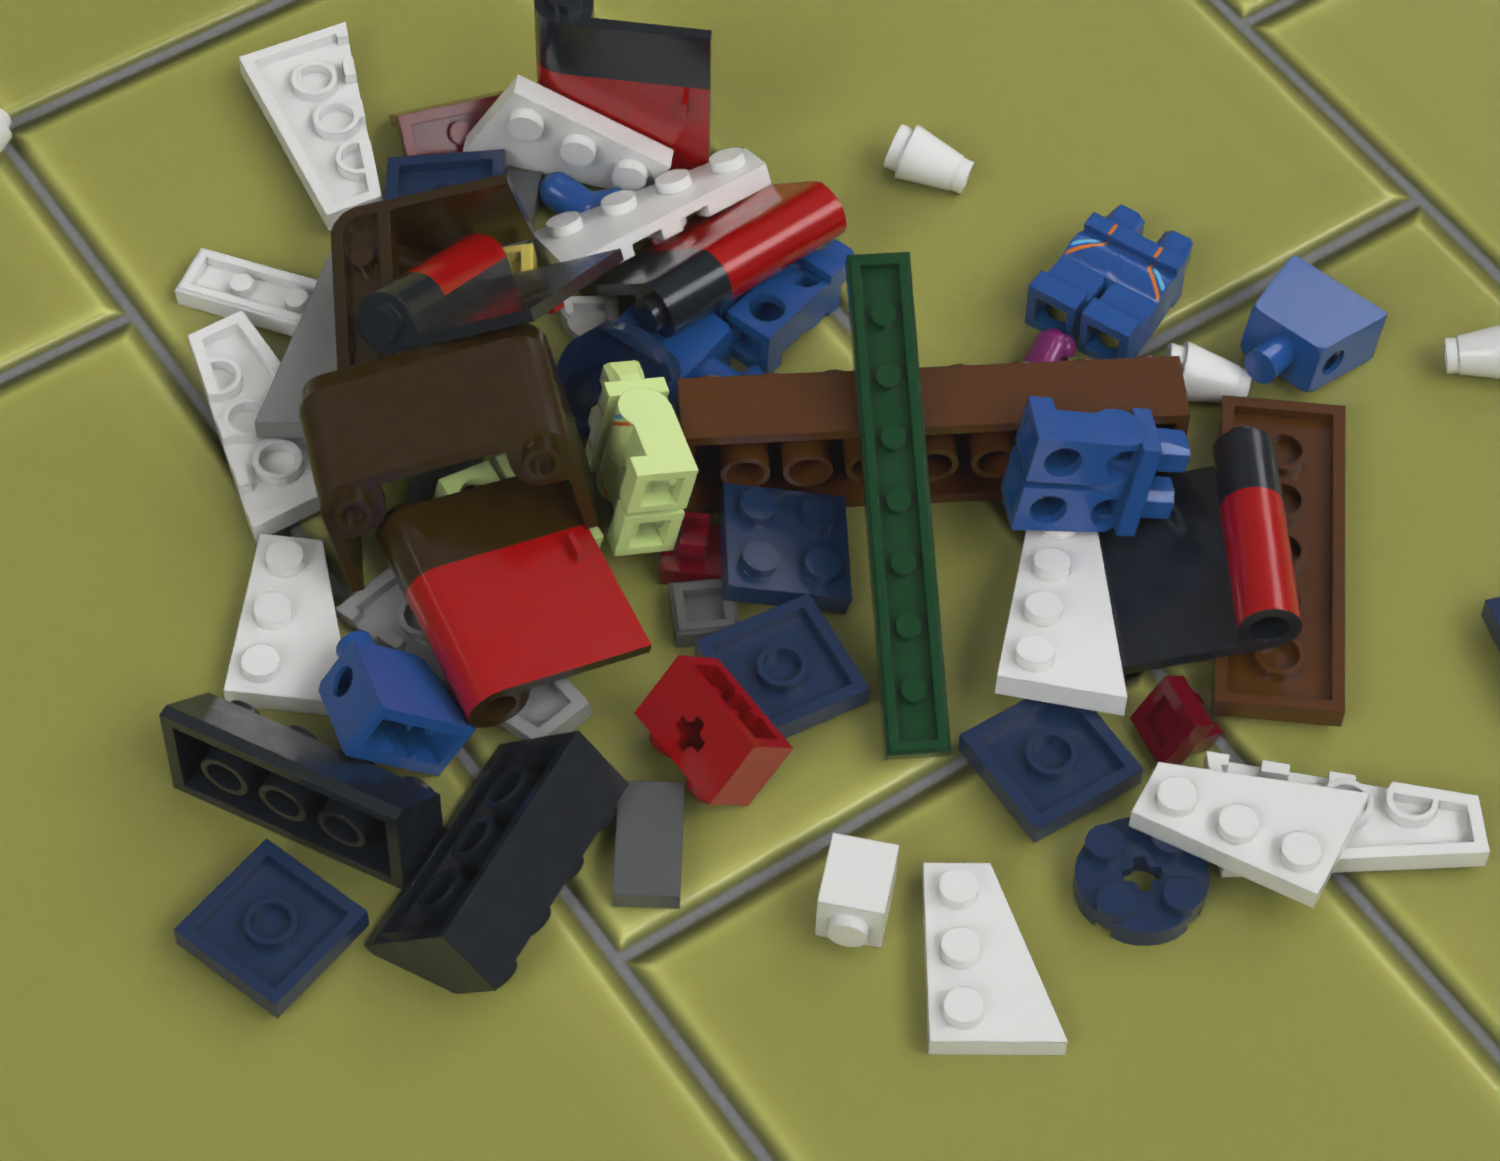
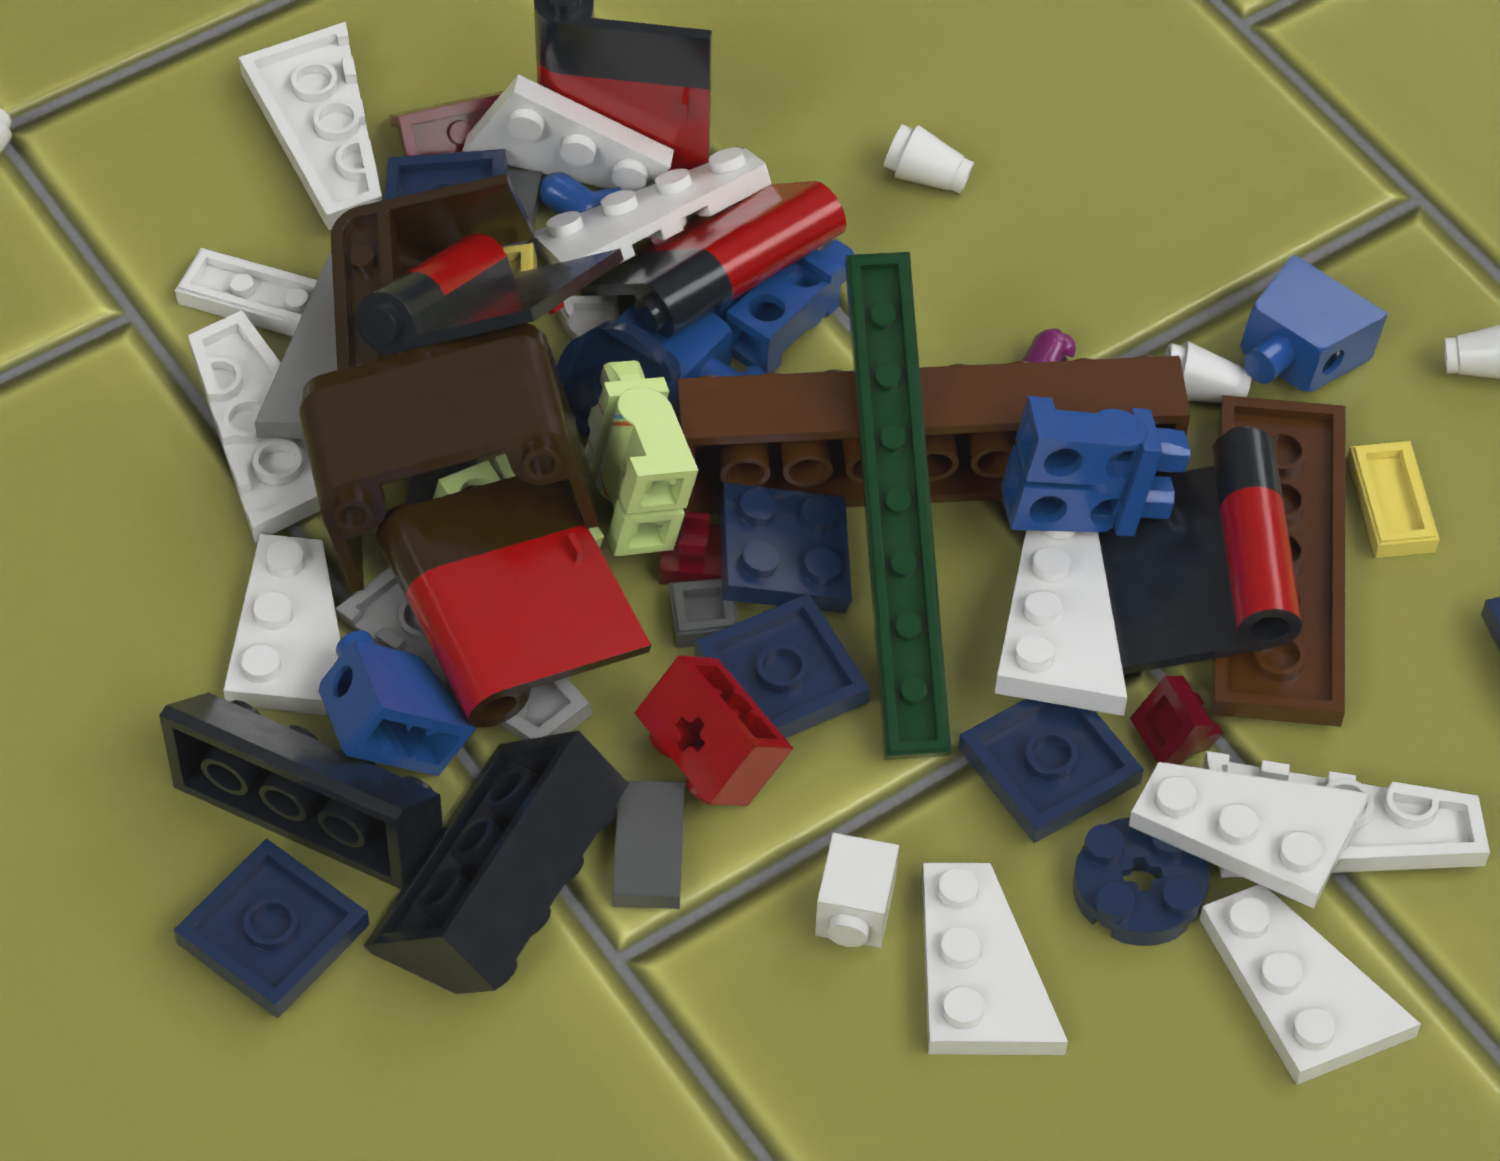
(1111, 284): blue hips -> none
(1301, 987): none -> white wing
(1393, 499): none -> light yellow tile

